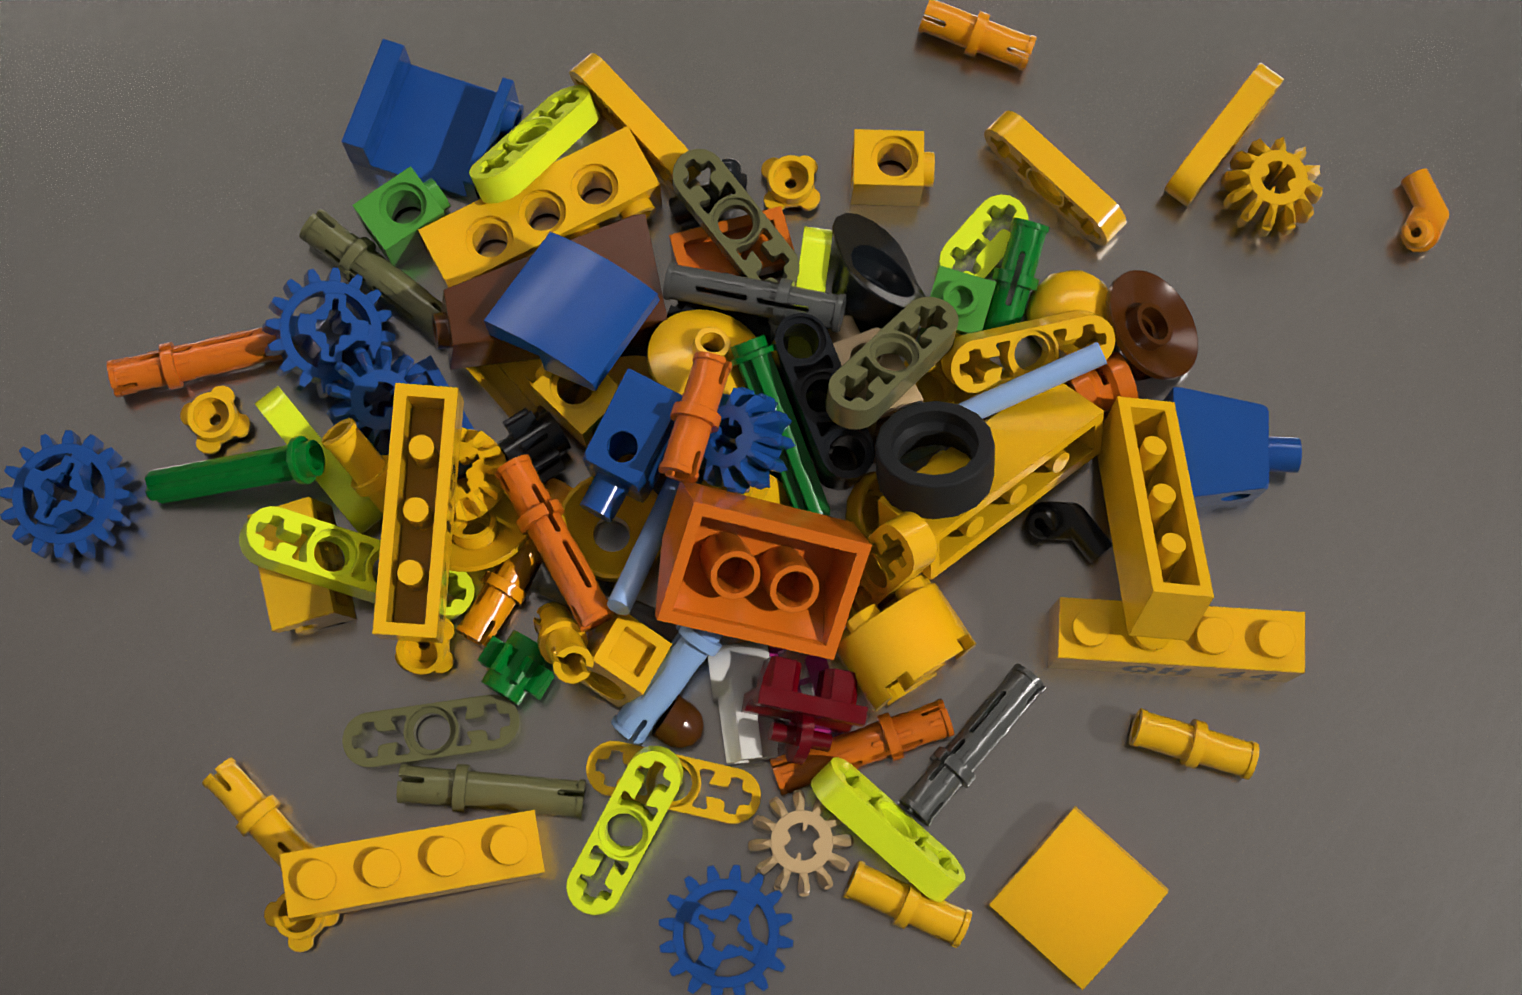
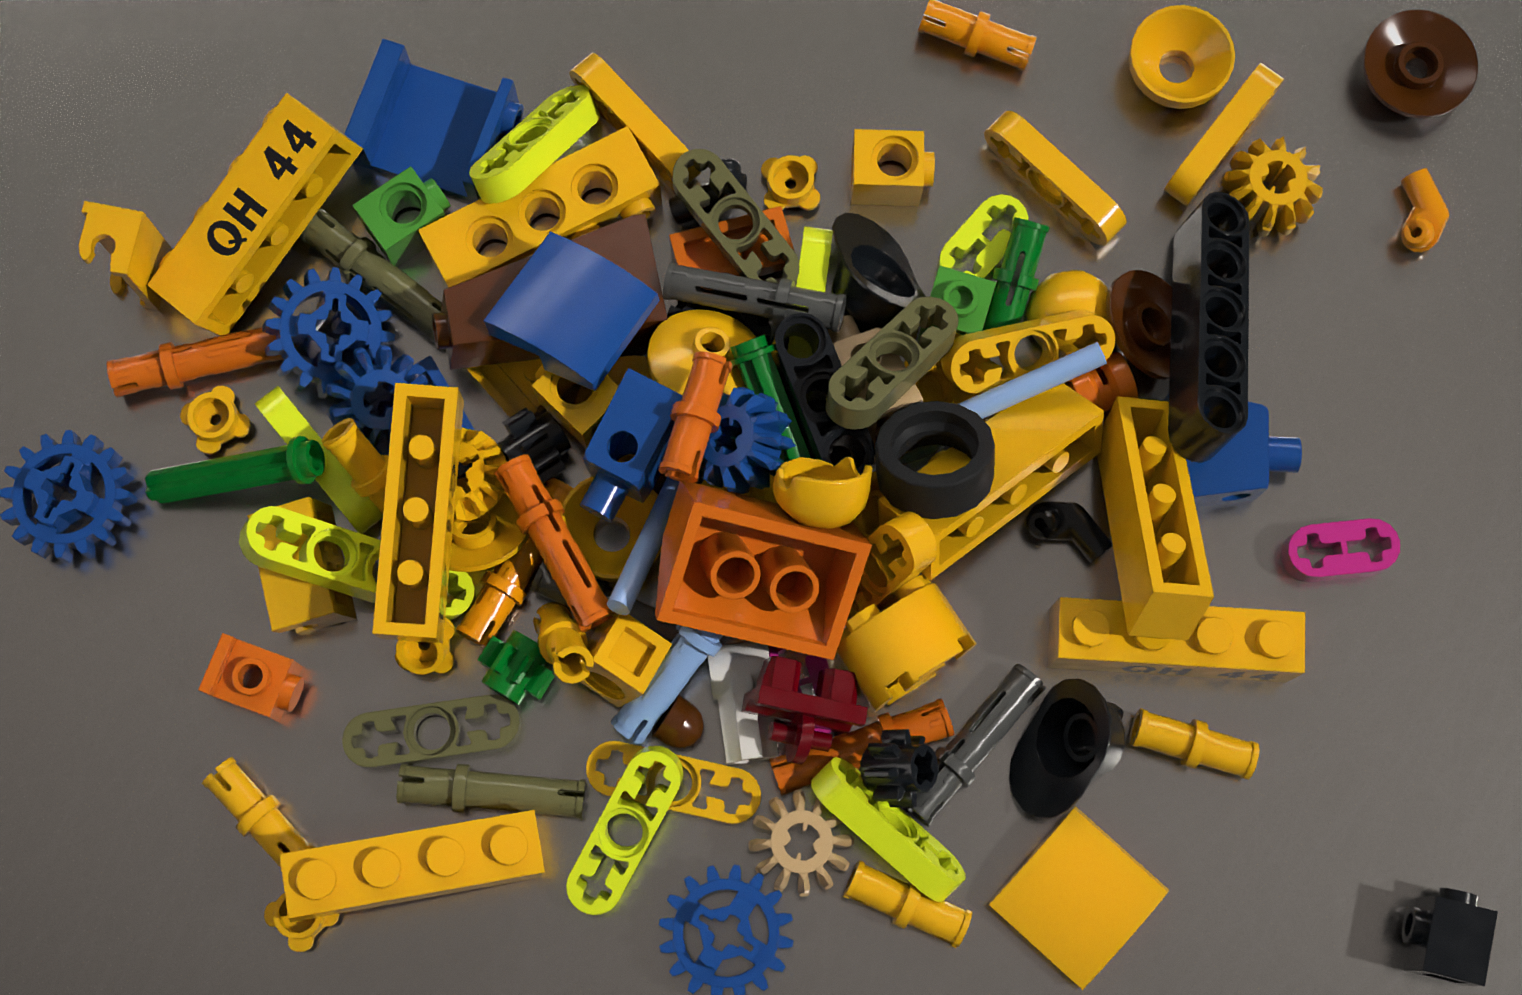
(133, 245): none -> yellow hinge
(229, 670): none -> orange brick
(254, 216): none -> yellow brick
(822, 493): none -> yellow hair
(899, 768): none -> black gear
(1065, 748): none -> black piece
(1191, 36): none -> yellow piece
(1209, 328): none -> black beam
(1339, 536): none -> dark pink beam
(1434, 47): none -> reddish brown dish
(1449, 937): none -> black brick

